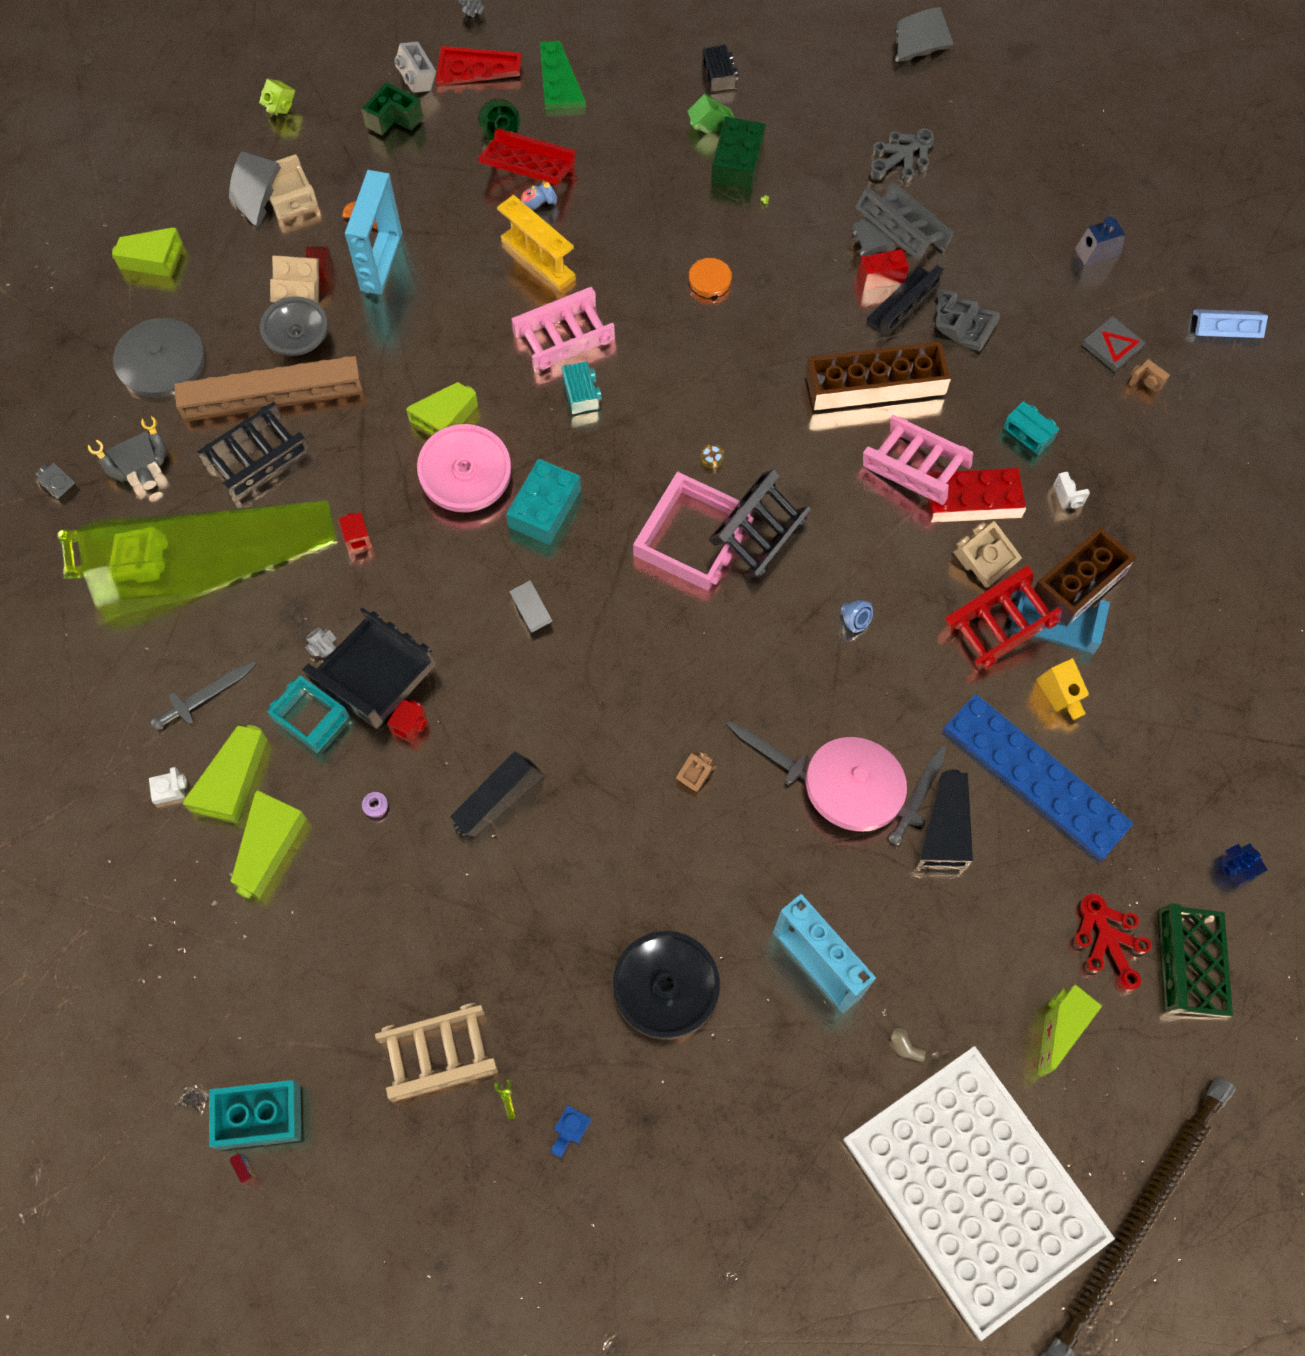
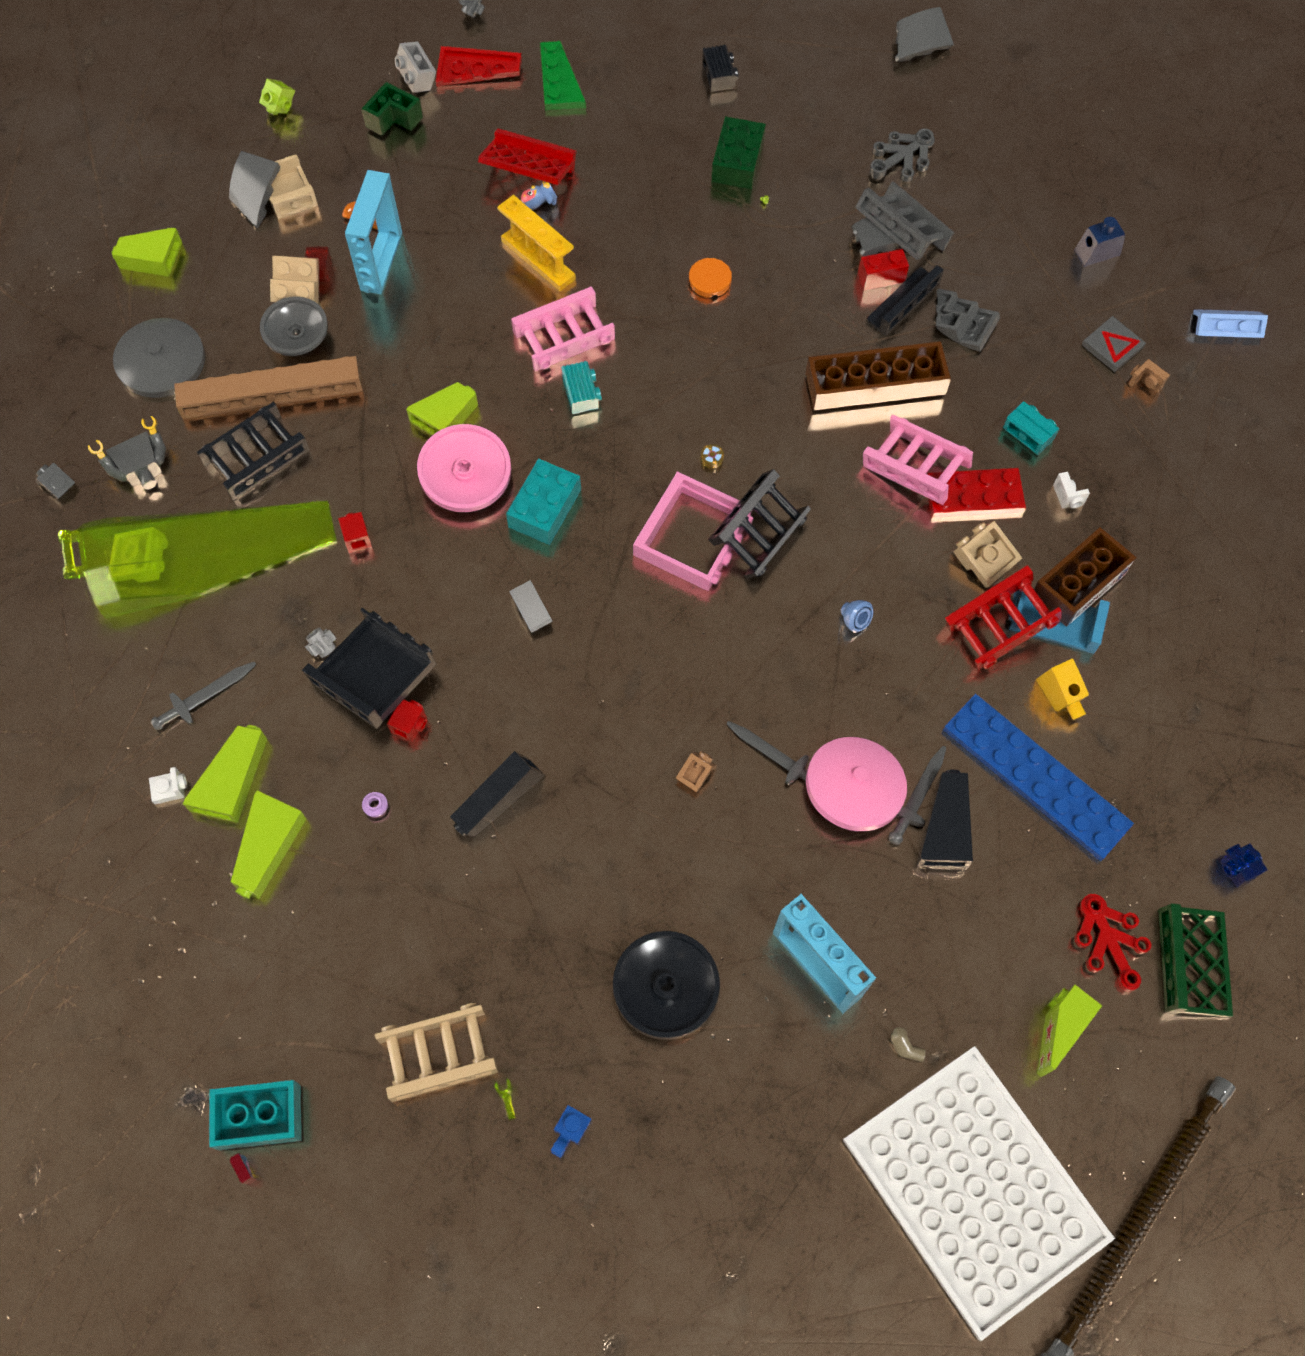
(324, 730): teal window -> none
(498, 114): dark green cylinder -> none
(708, 114): bright green slope -> none

